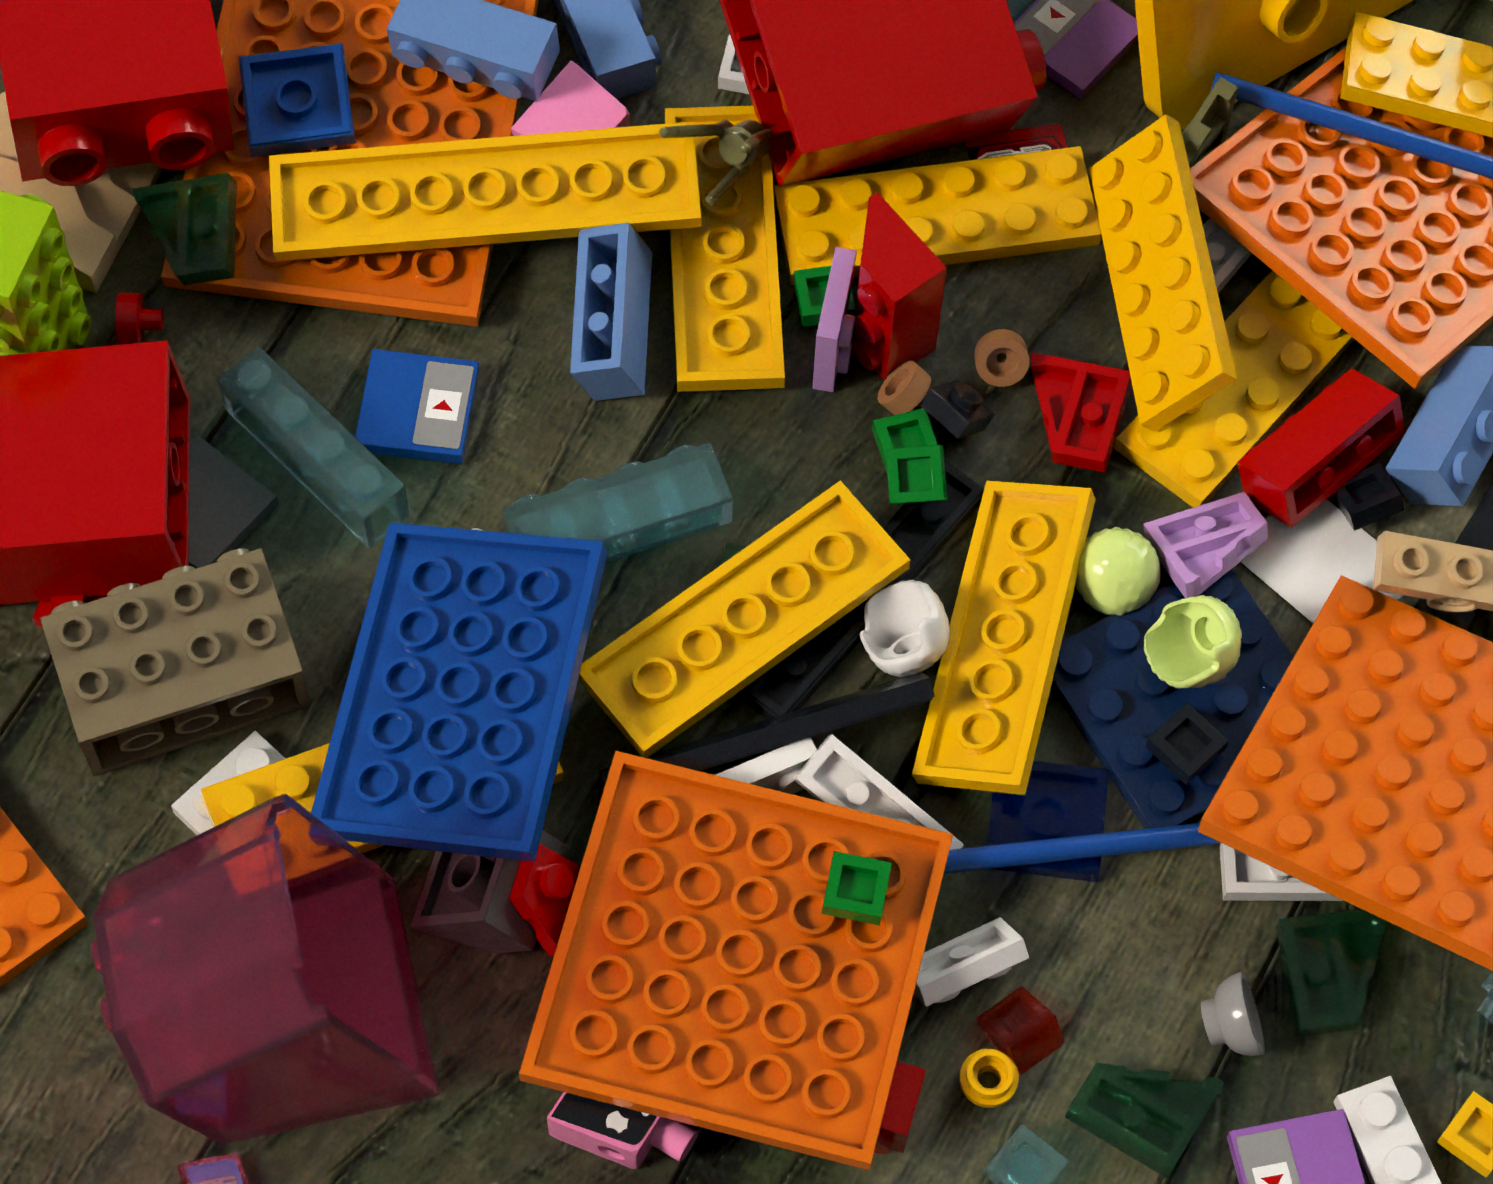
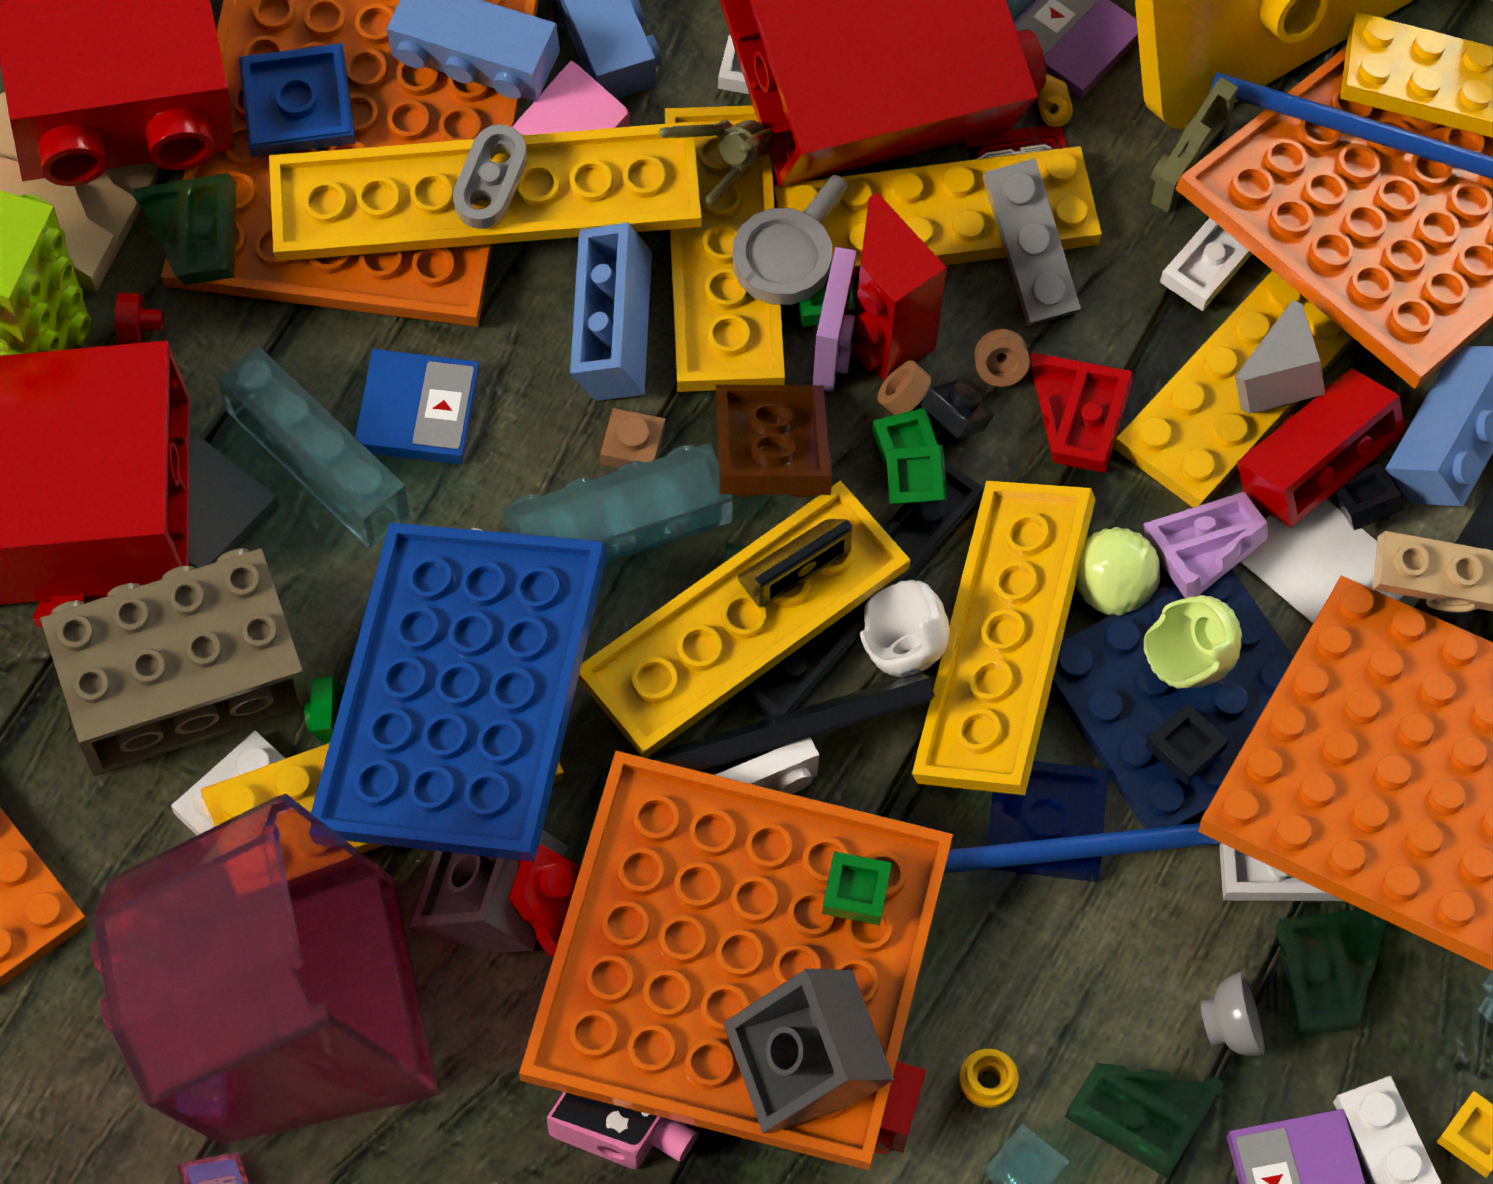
(323, 707): none -> green plate
(487, 179): none -> light grey plate
(631, 438): none -> medium nougat plate
(772, 440): none -> reddish brown plate
(787, 252): none -> light grey piece
(797, 561): none -> slope
(807, 1049): none -> dark grey slope
(845, 780): white plate -> none
(968, 960): white plate -> none
(1022, 1029): clear red slope -> none
(1031, 242): none -> light grey plate
(1054, 102): none -> yellow arm
(1161, 274): yellow plate -> none
(1283, 365): none -> light grey slope

